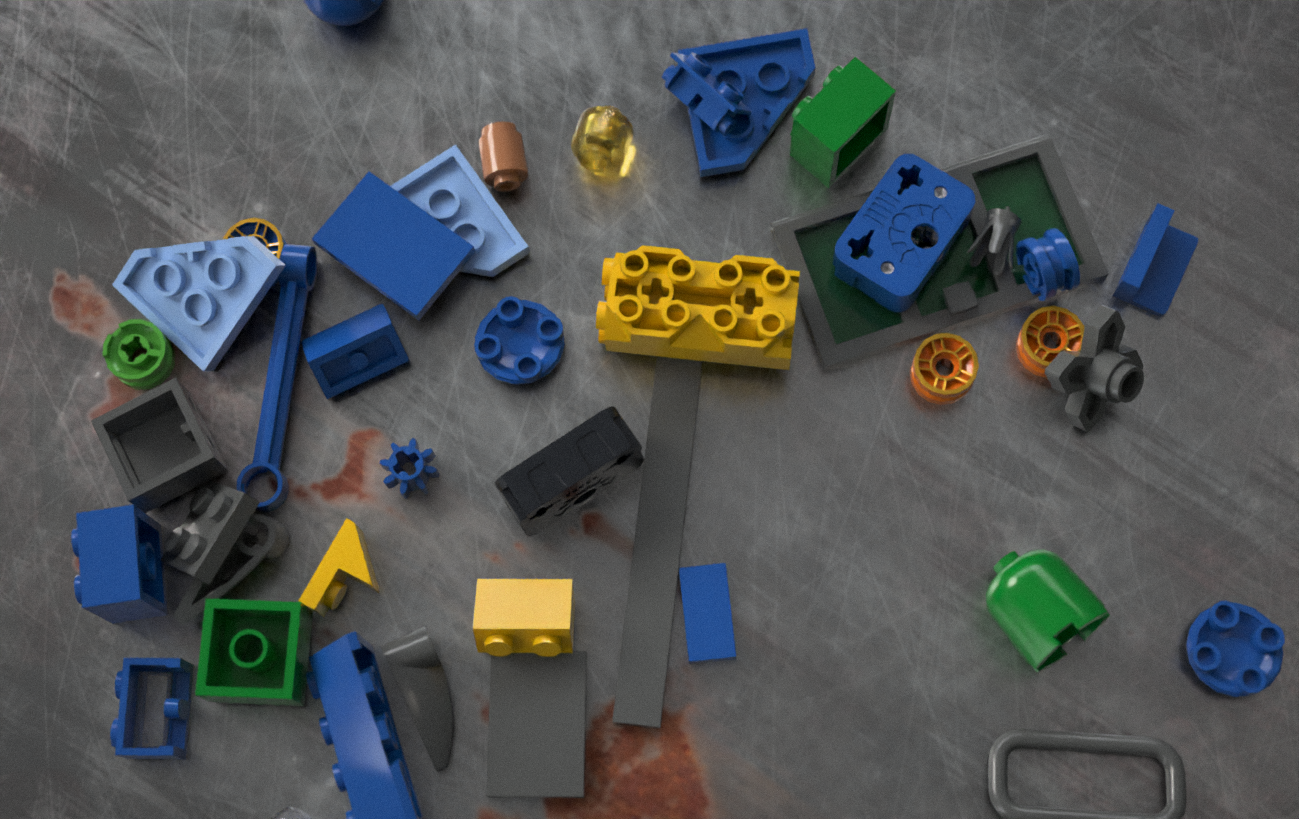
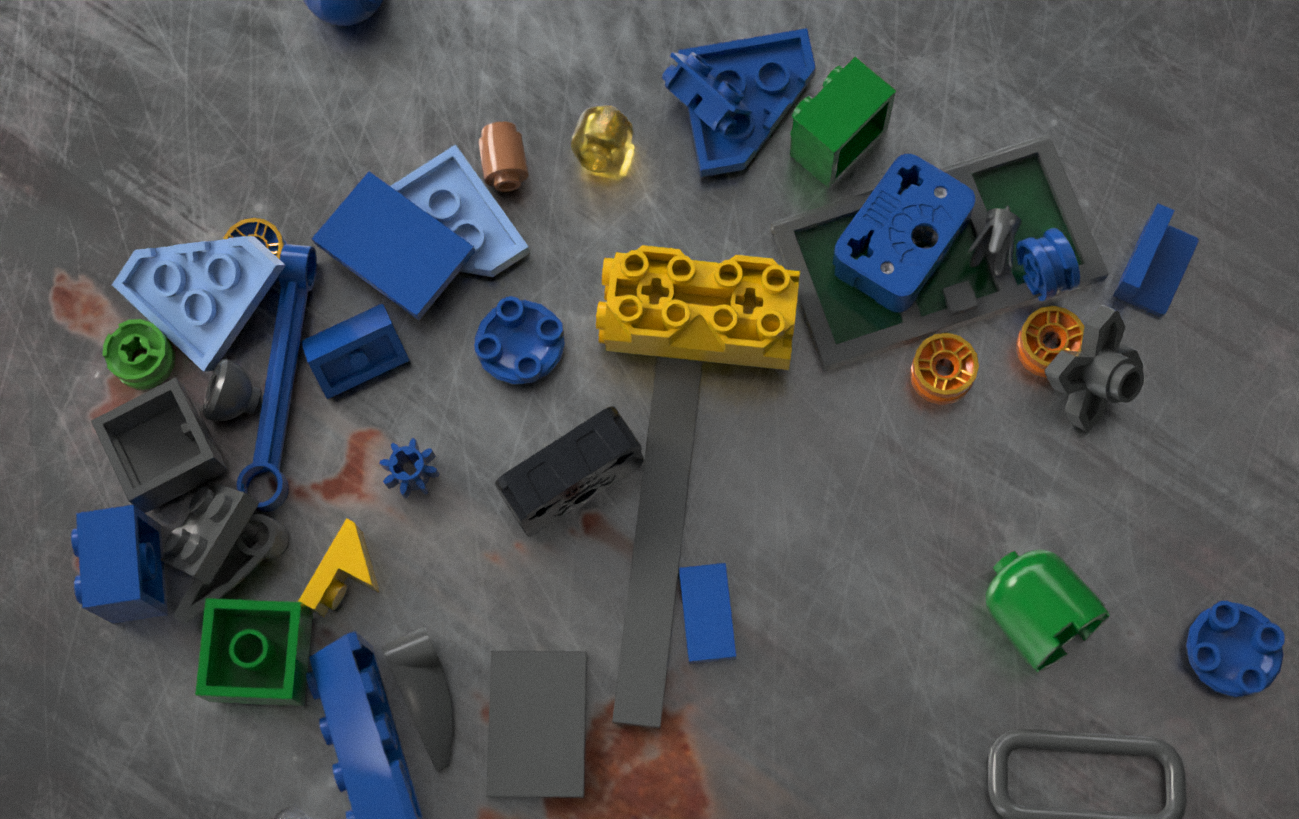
(152, 708): blue window -> none
(229, 393): none -> dark grey brick
(524, 616): yellow brick -> none

